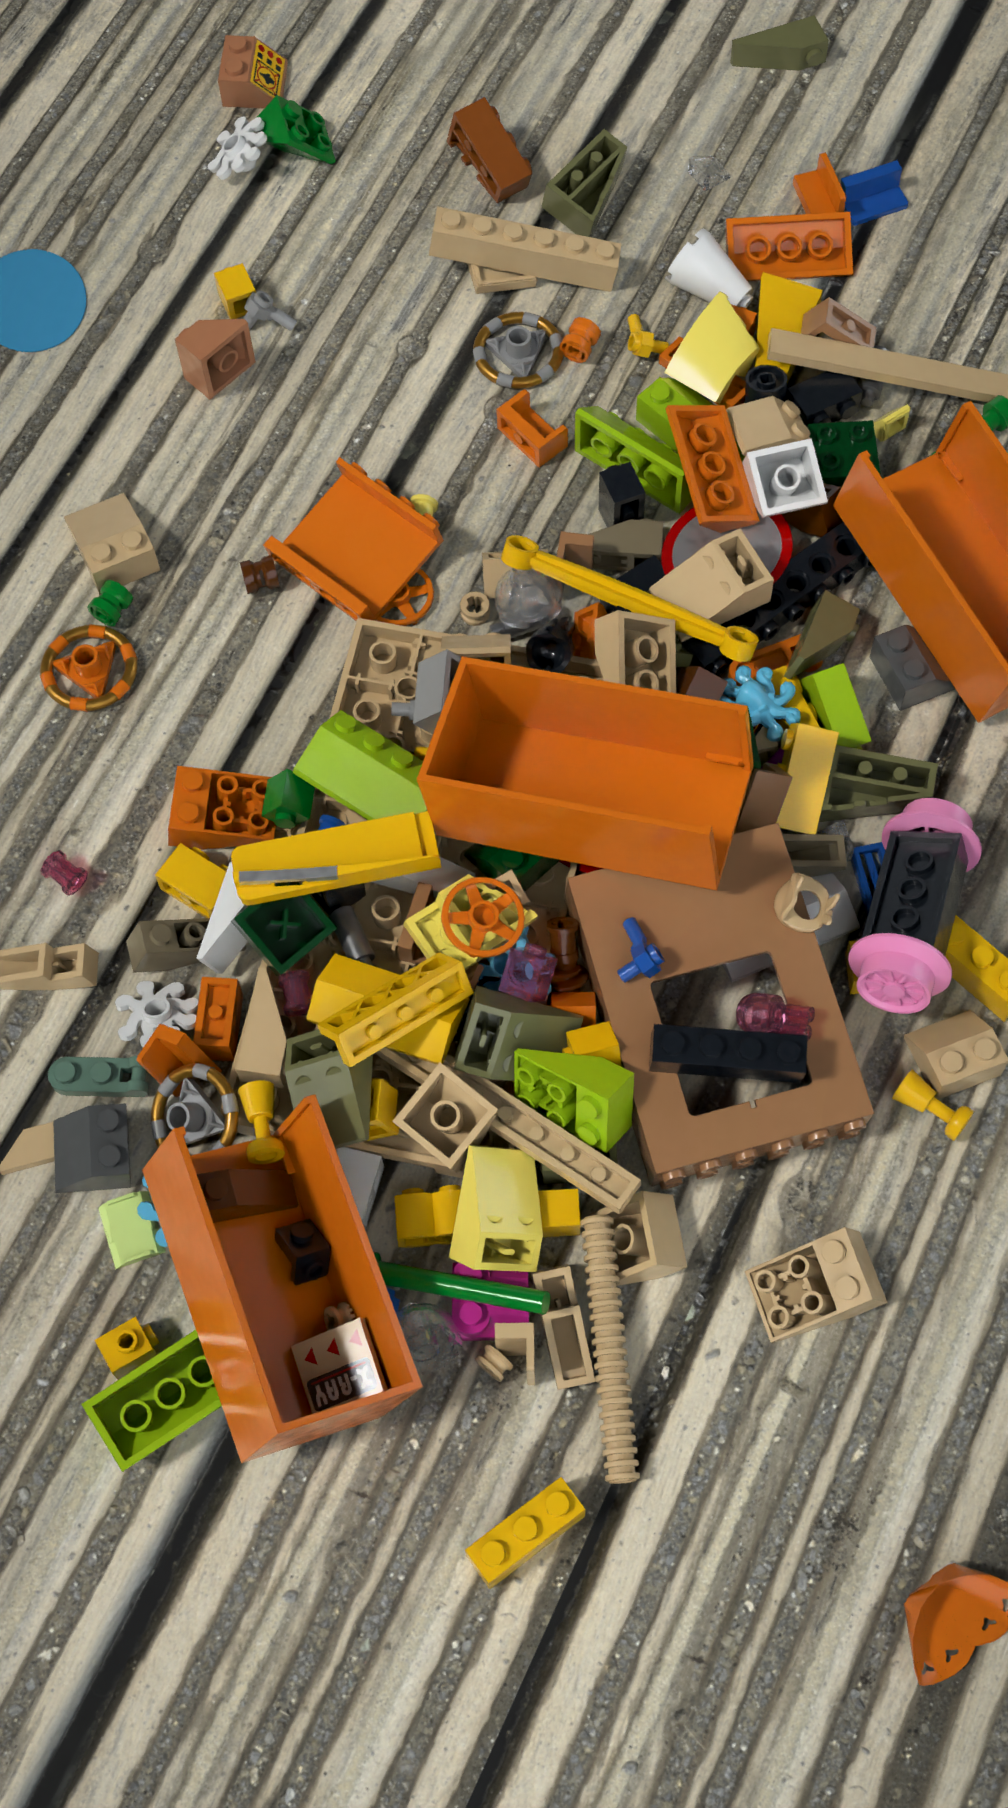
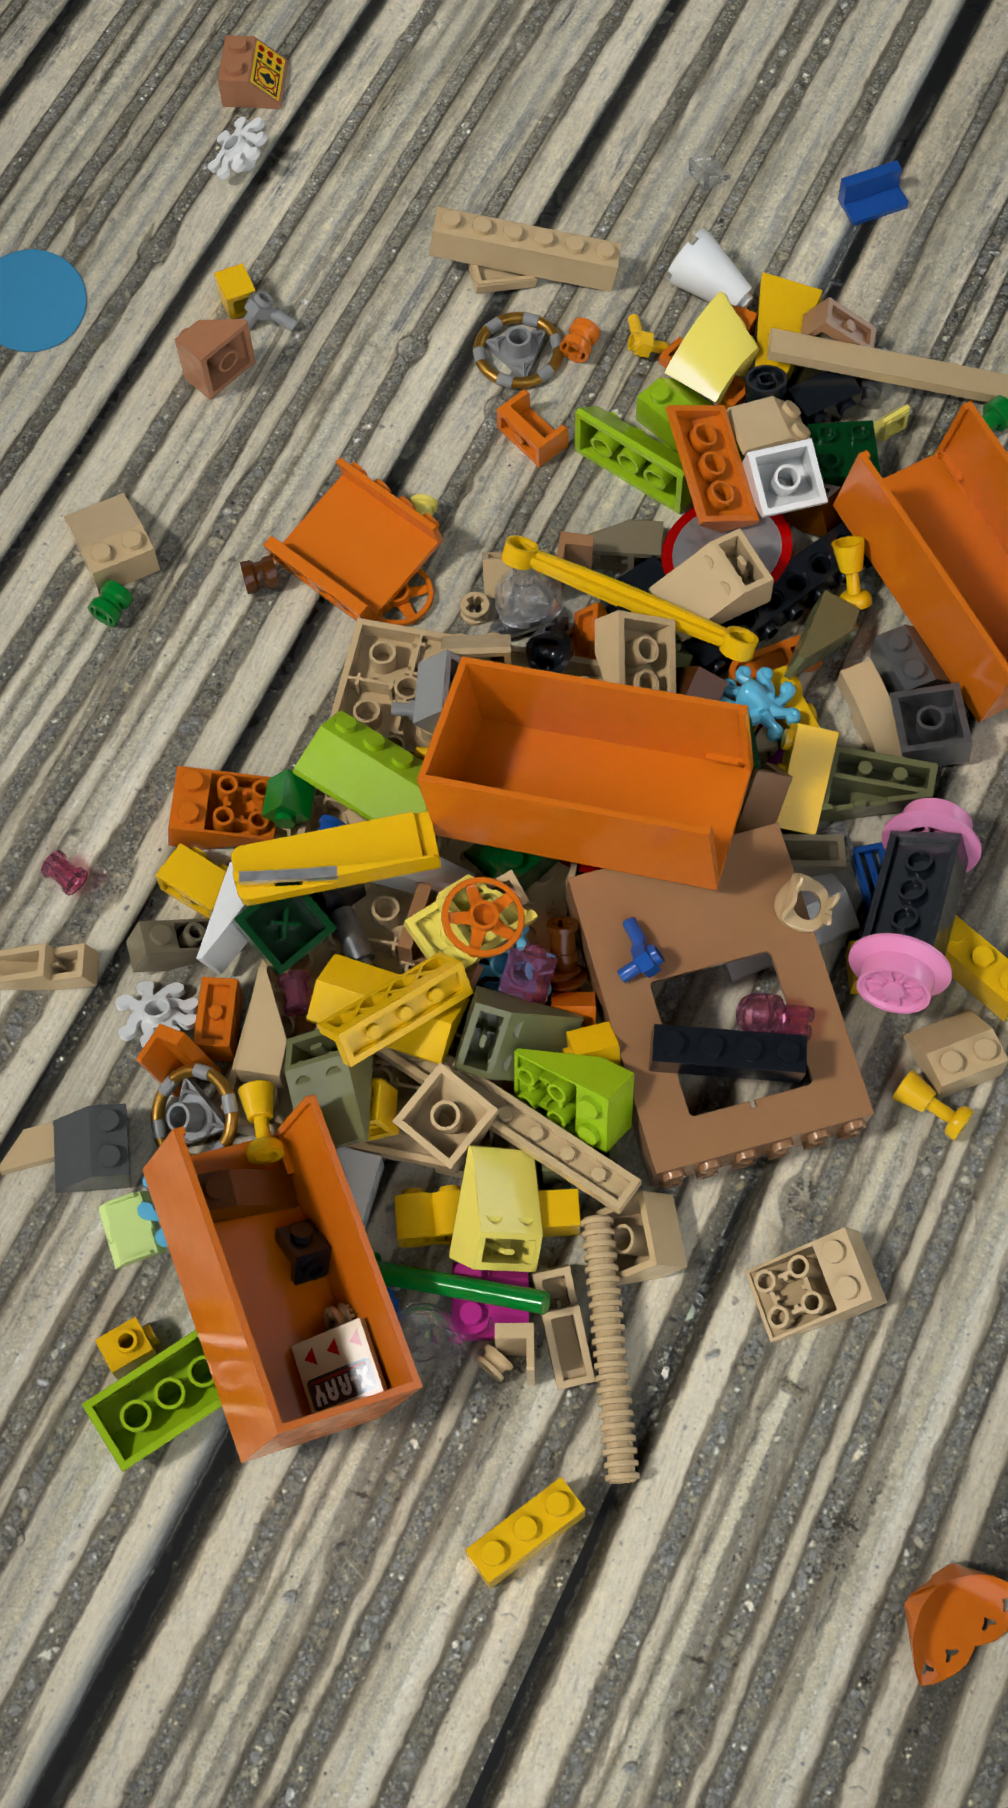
(88, 667): orange piece -> none
(98, 1077): sand green plate -> none
(296, 130): green slope -> none
(489, 149): dark orange wedge -> none
(585, 184): olive wedge -> none
(620, 495): black brick -> none
(784, 47): olive slope -> none
(791, 245): orange slope -> none
(820, 189): orange panel -> none
(836, 705): lime slope -> none
(850, 560): none -> yellow piece
(870, 707): none -> tan slope
(932, 724): none -> flat silver slope

